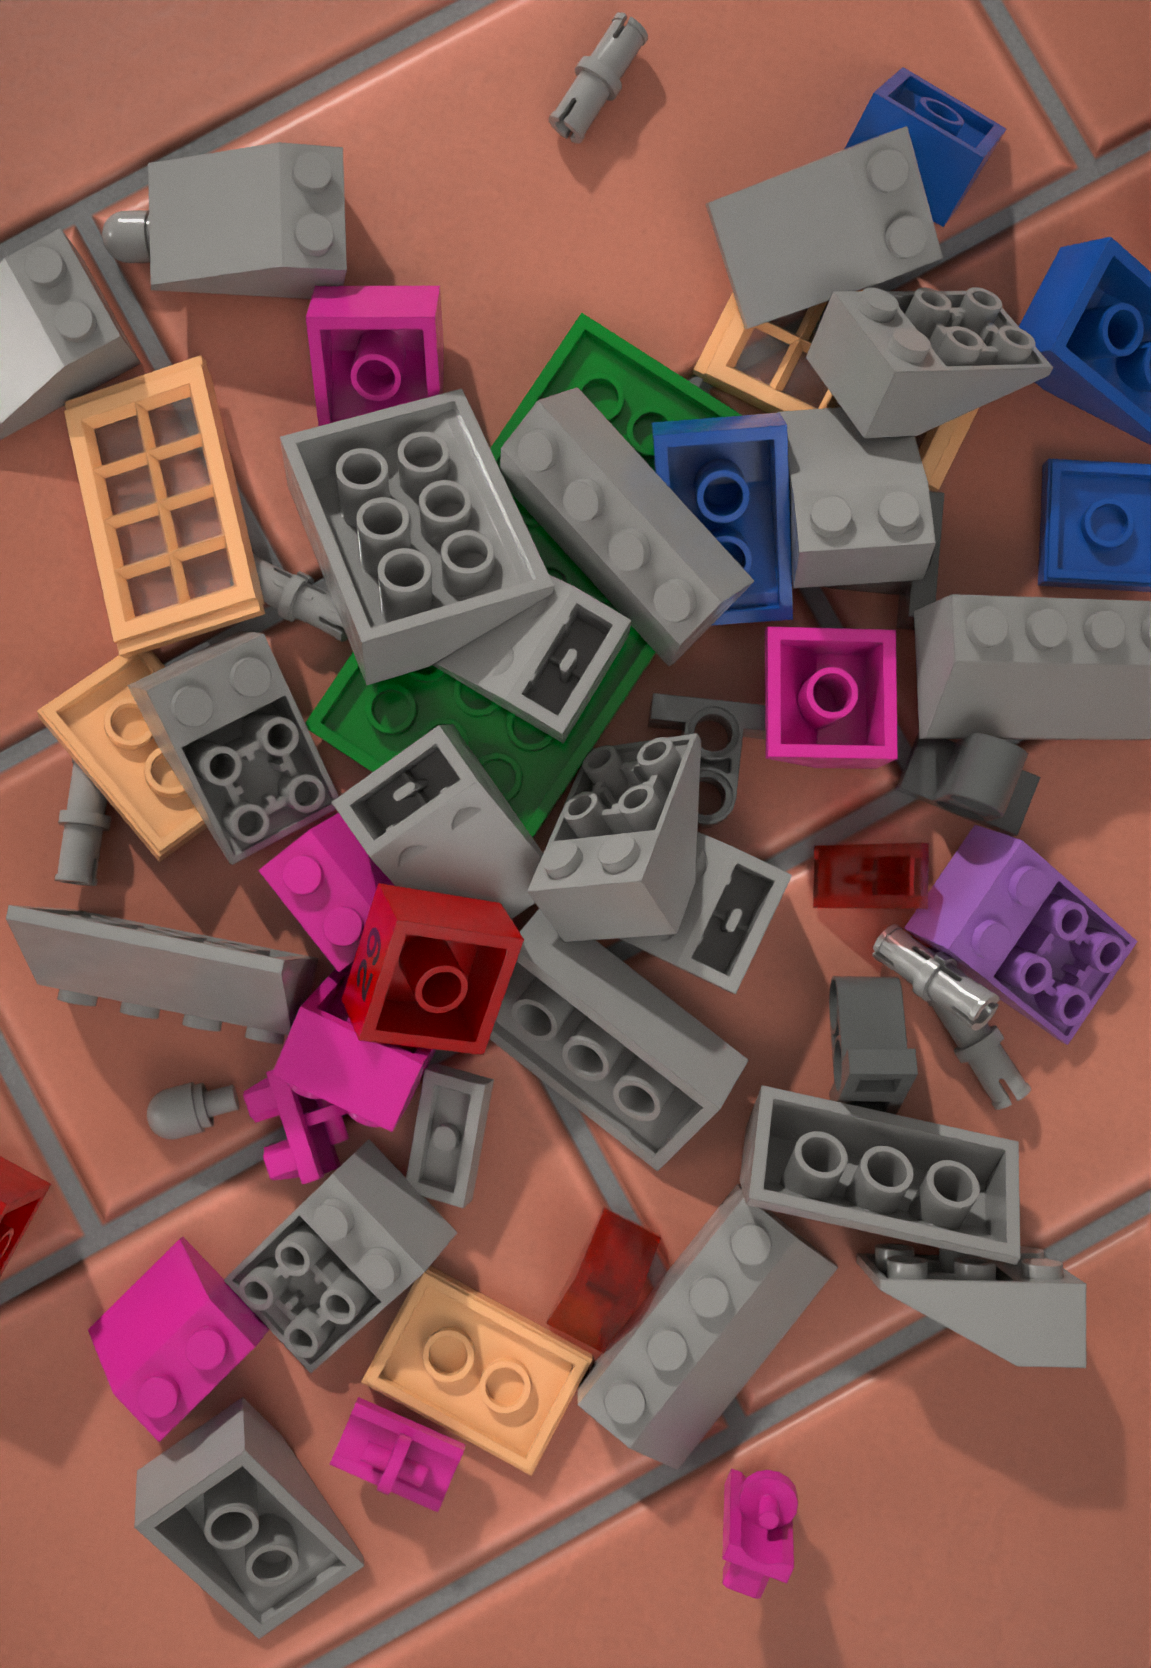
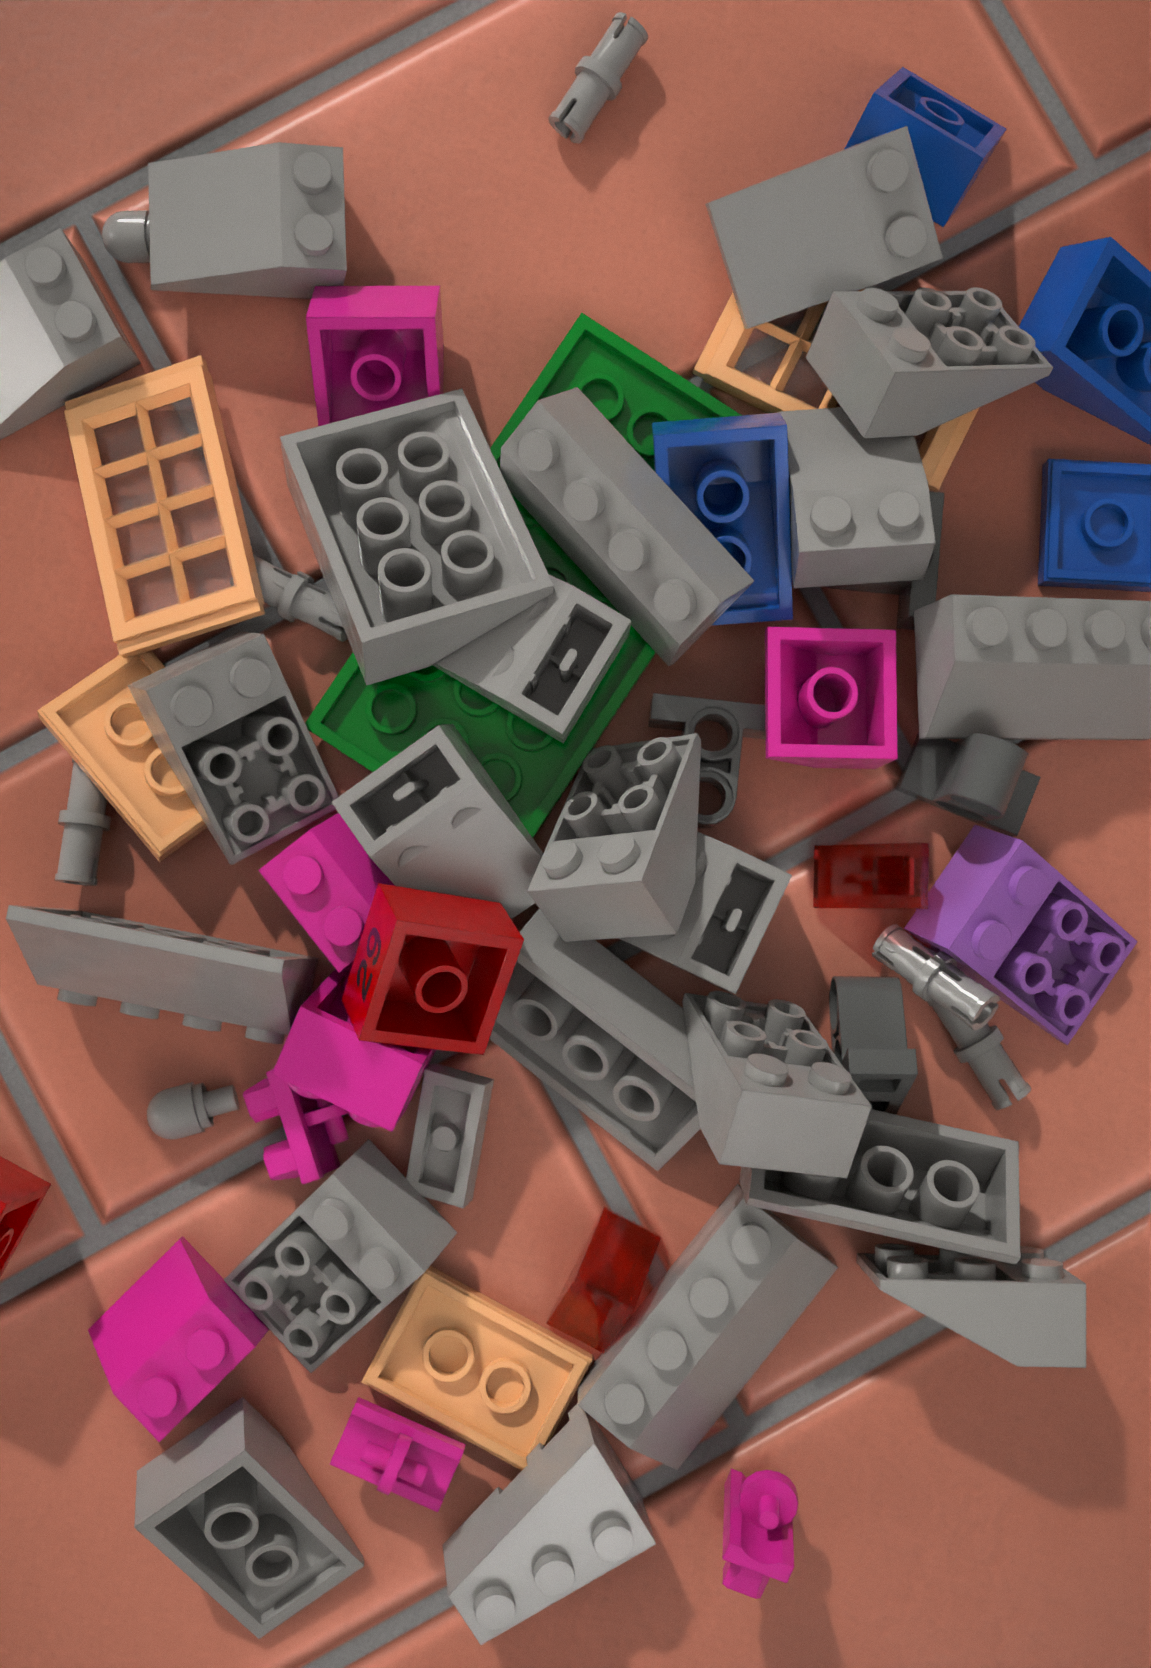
(546, 1532): none -> light grey wedge
(771, 1087): none -> light grey slope

